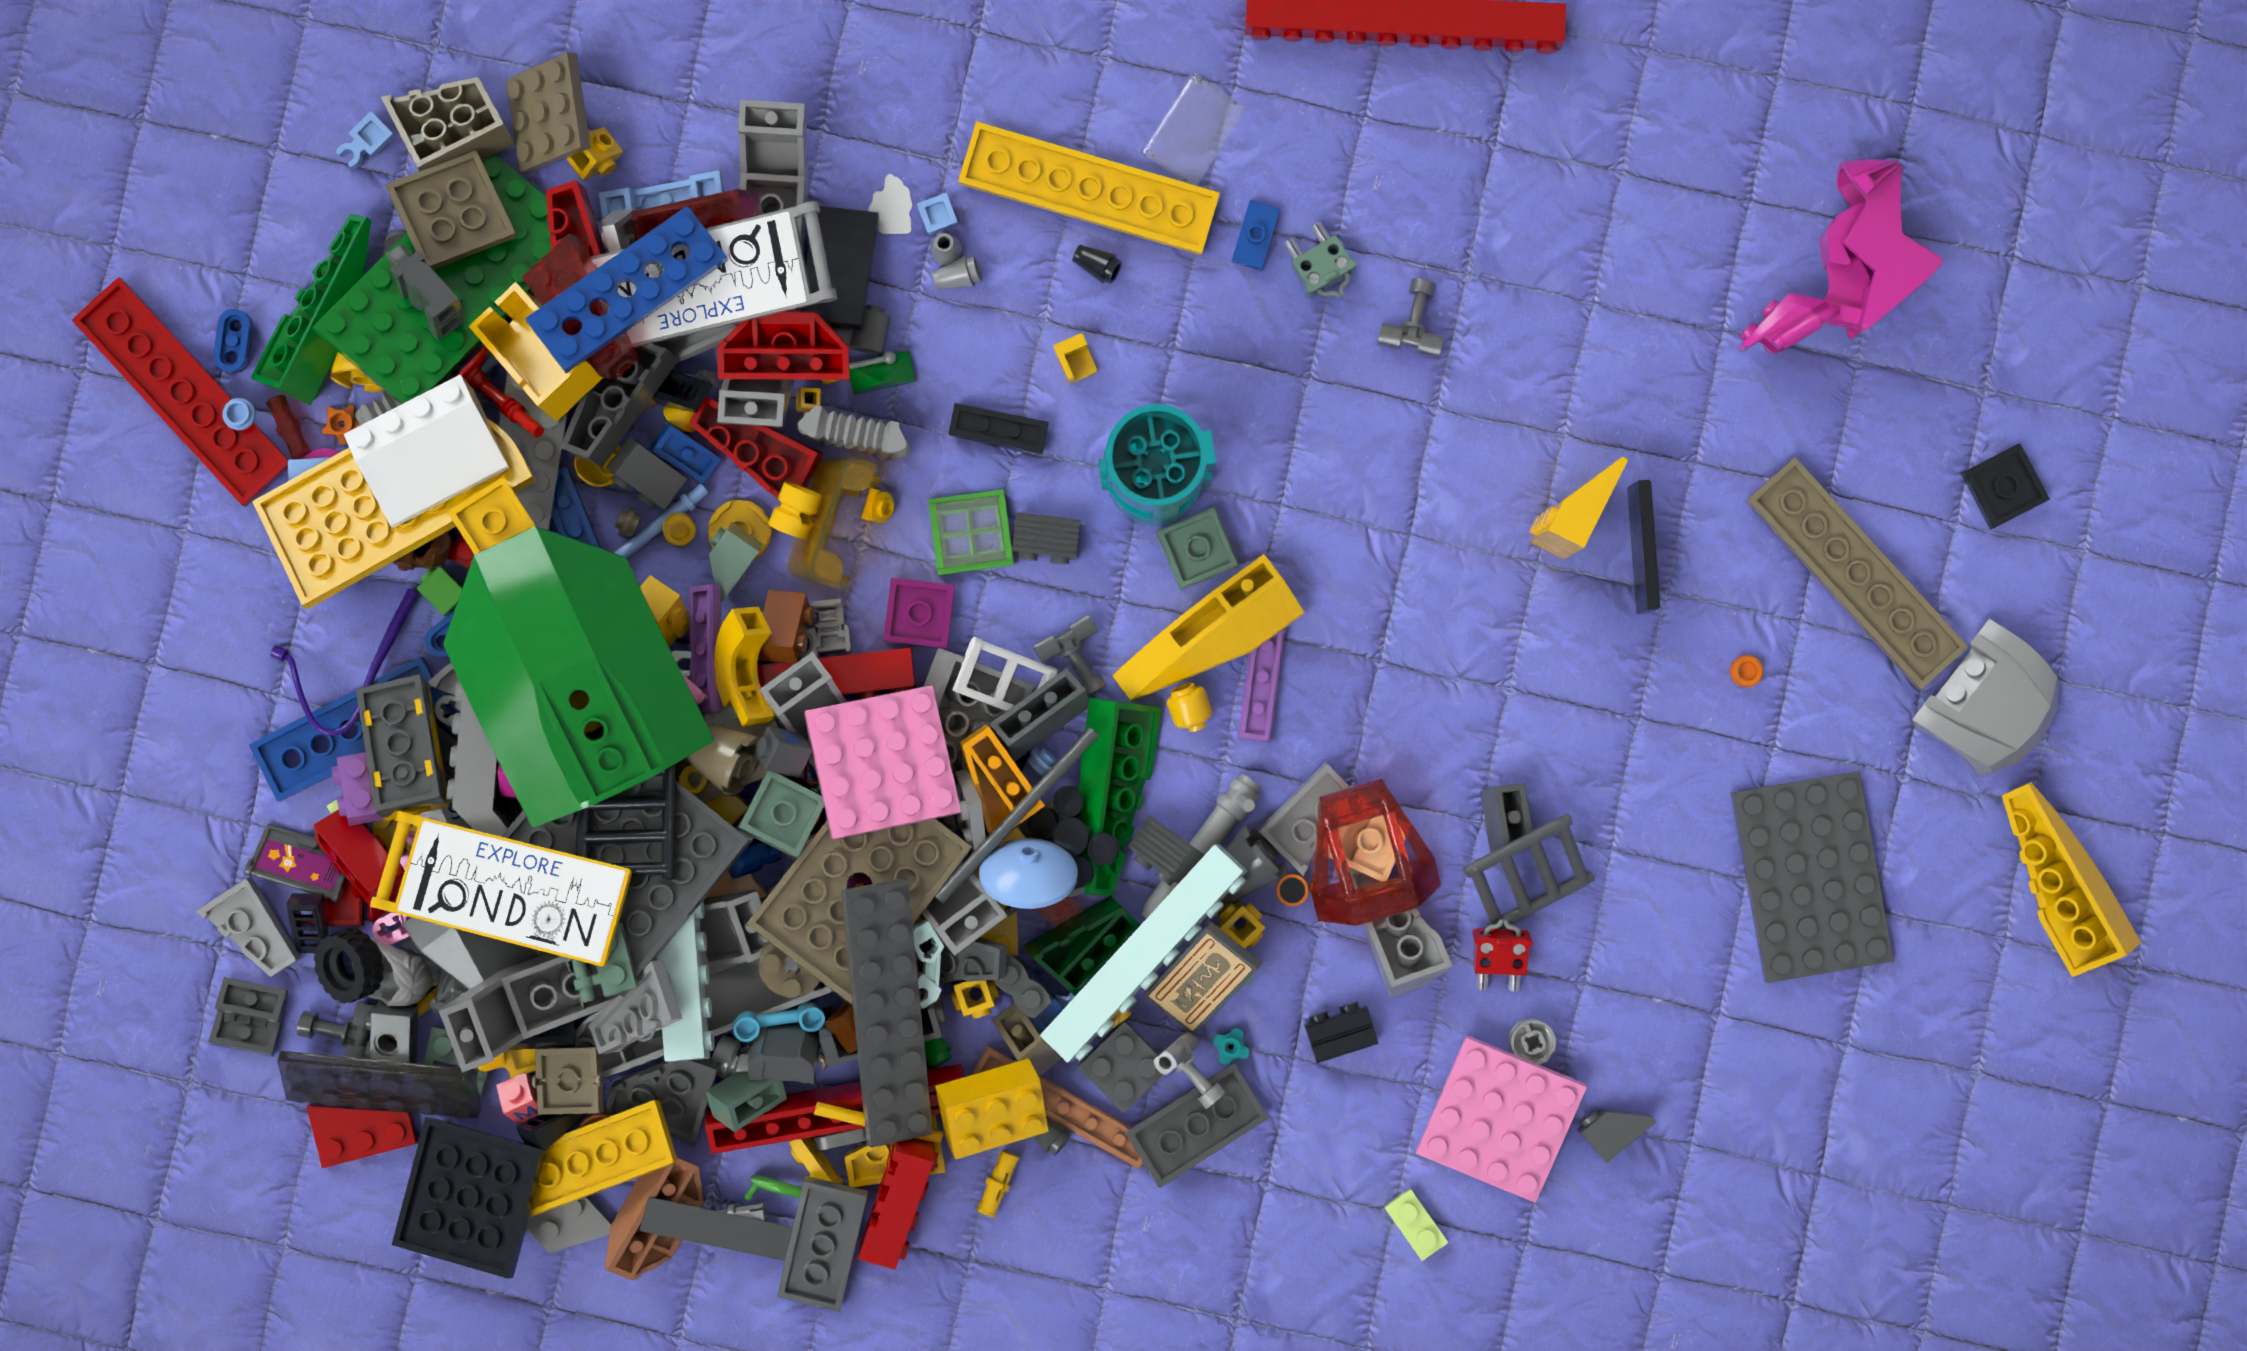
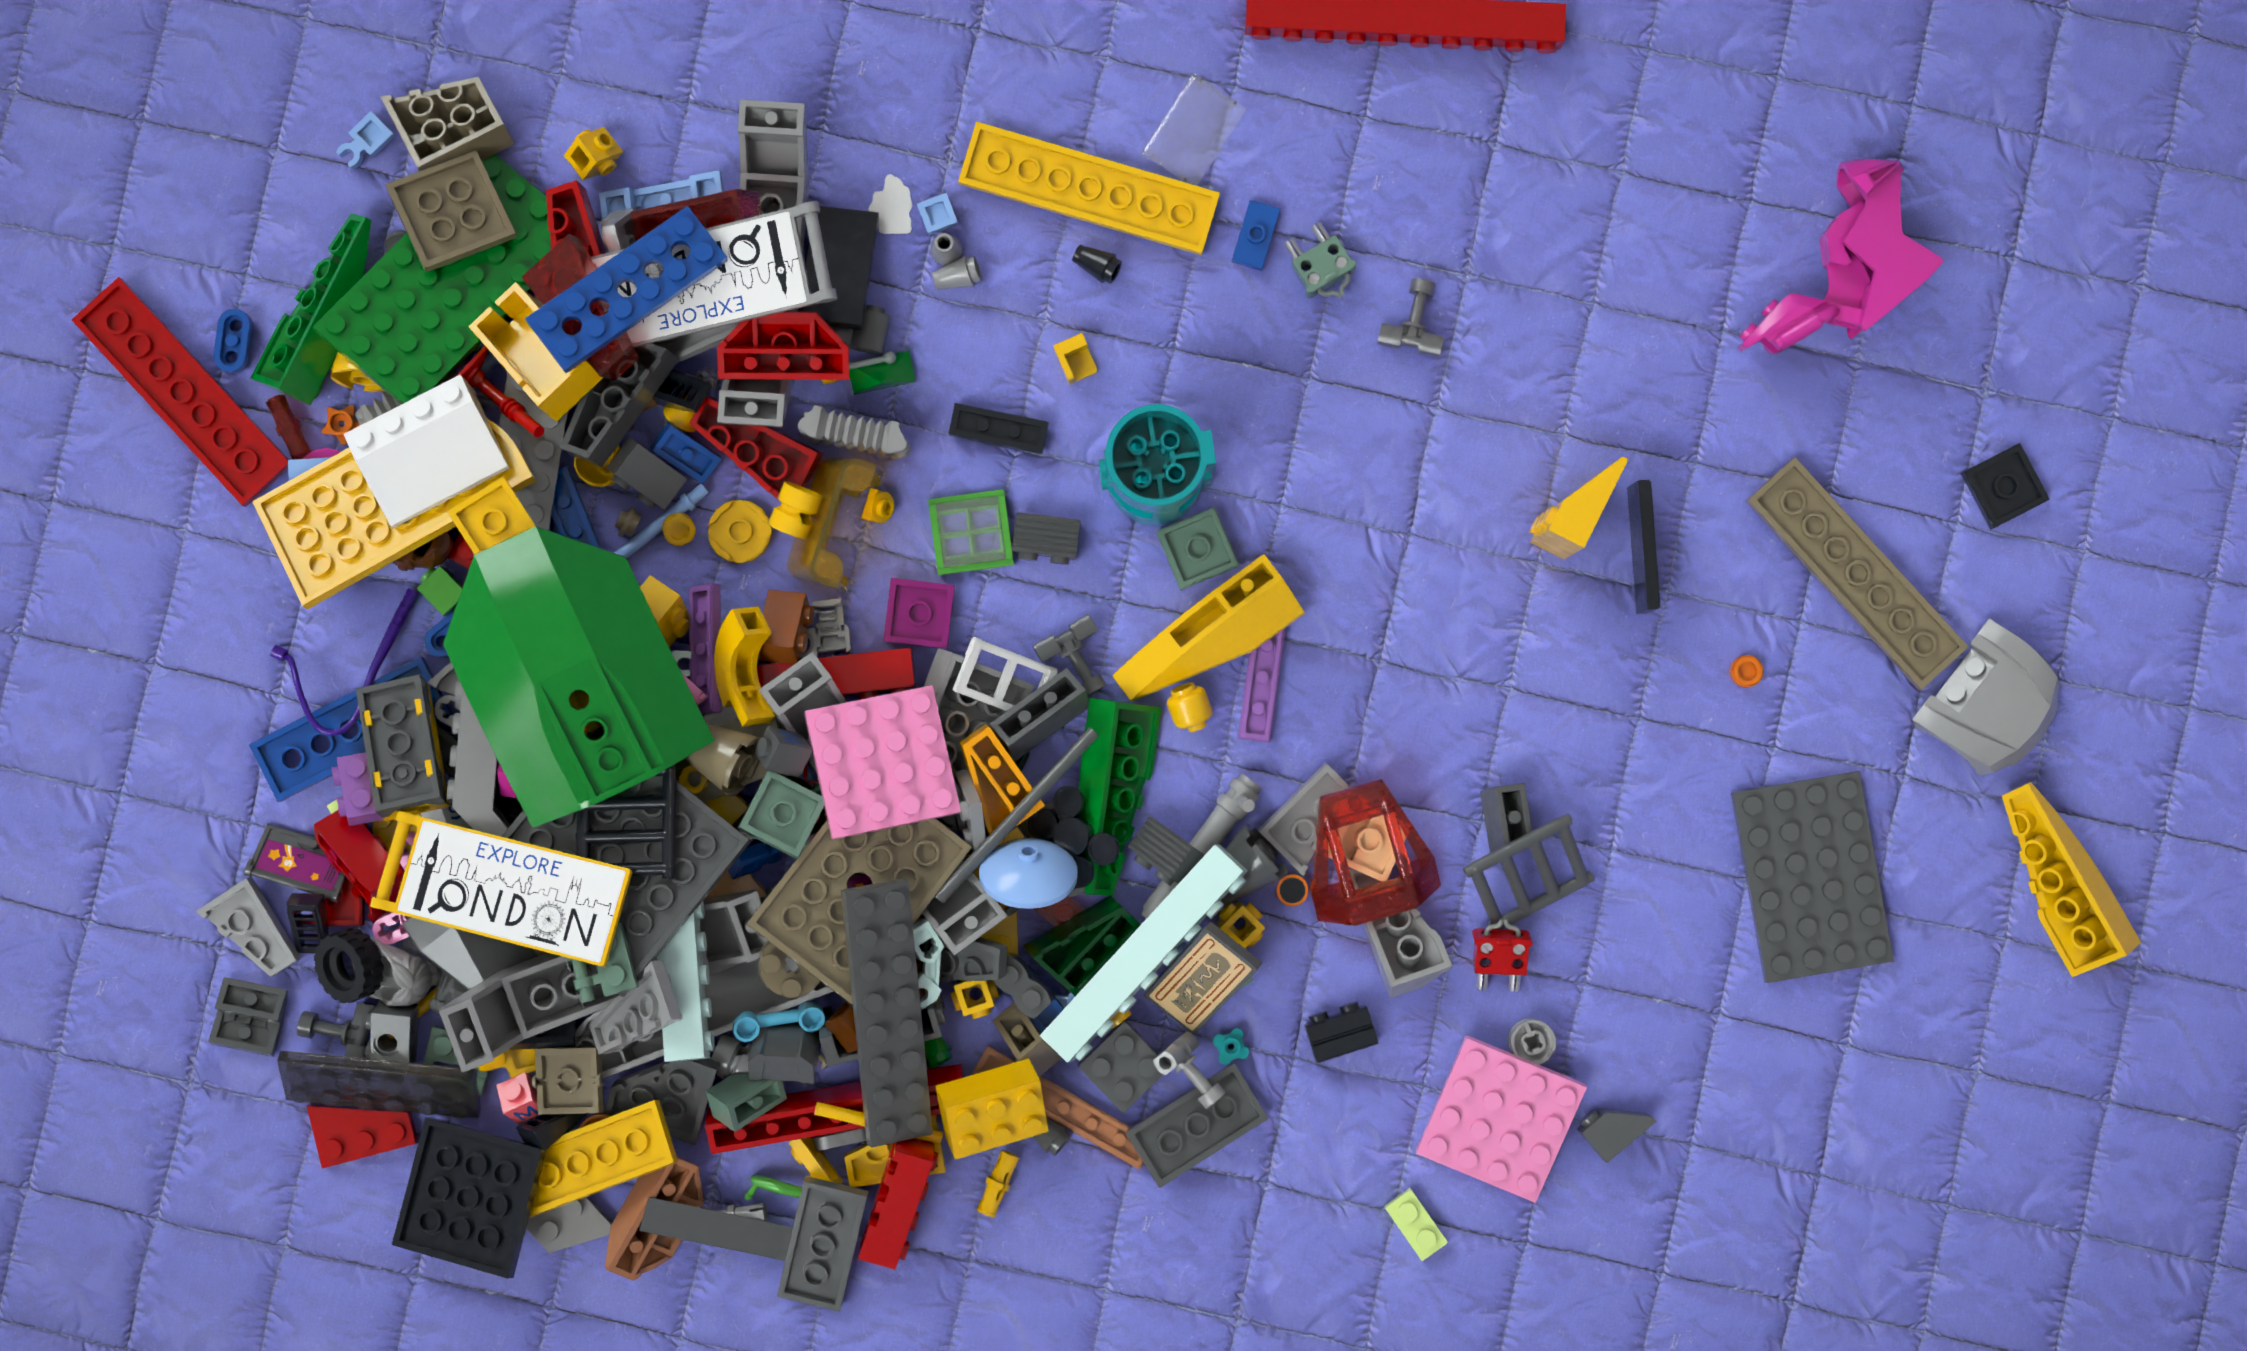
(239, 414): light blue plate -> none
(425, 291): dark grey hips -> none
(548, 113): dark tan plate -> none
(731, 556): sand green slope -> none
(801, 393): yellow piece -> none
(1041, 760): light blue plate -> none

